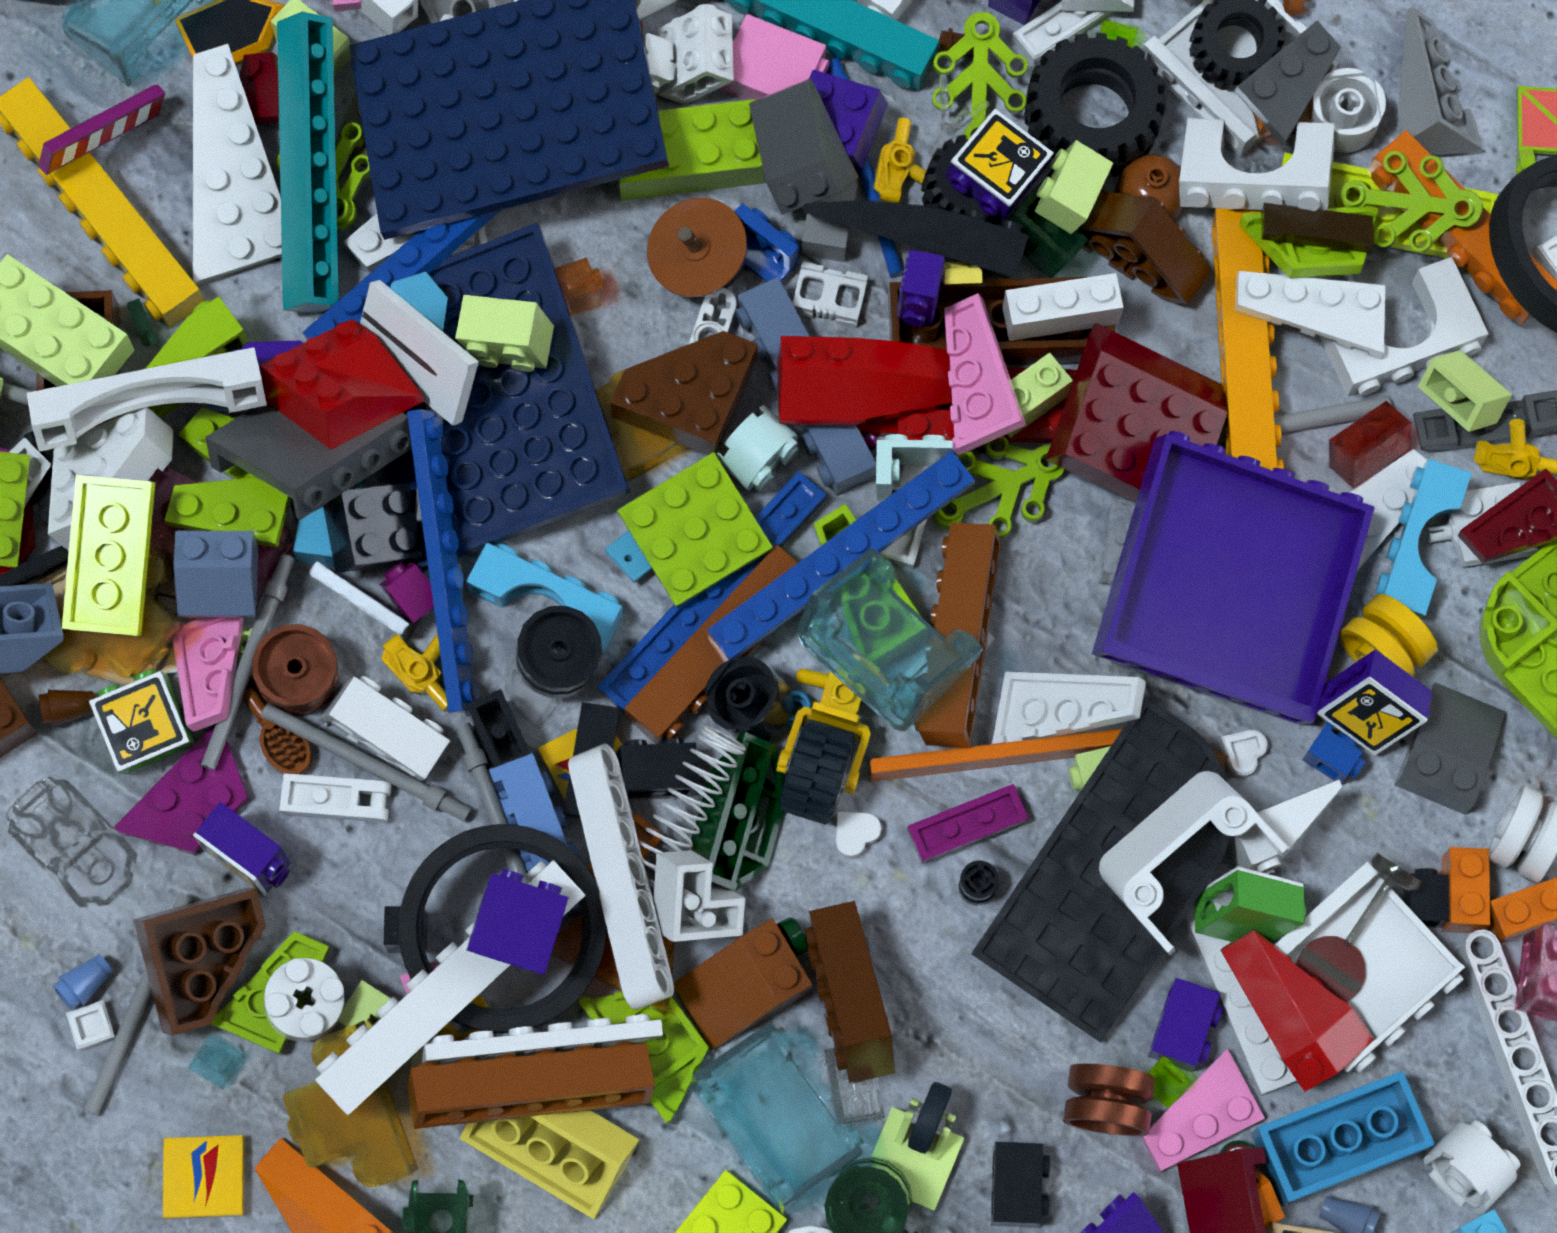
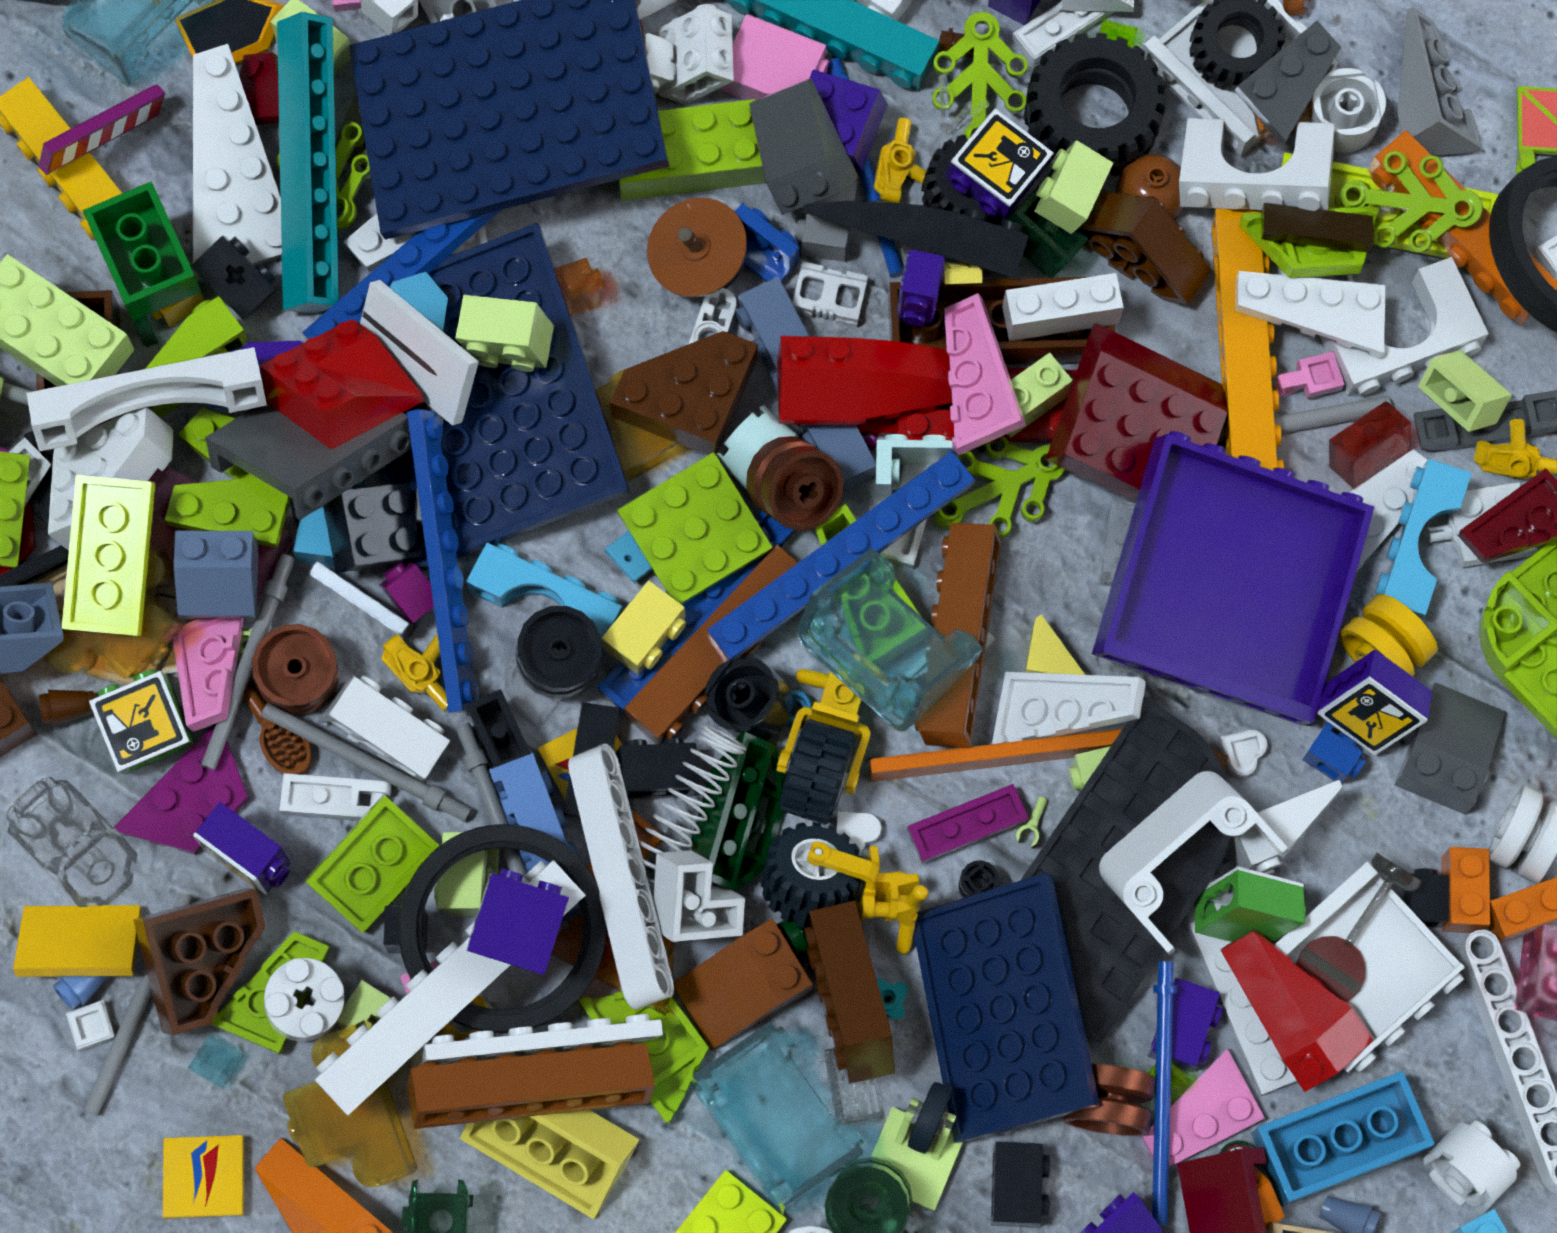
(77, 941): none -> yellow tile
(142, 251): none -> green brick
(214, 269): none -> black brick
(371, 863): none -> lime plate
(464, 883): none -> yellowish green brick
(644, 628): none -> light yellow brick
(794, 483): none -> copper wheel
(821, 869): none -> piece
(897, 993): none -> teal plate
(1004, 1009): none -> dark blue plate
(1033, 821): none -> yellowish green hand
(1048, 653): none -> light yellow slope
(1165, 991): none -> blue bar
(1314, 374): none -> bright pink plate

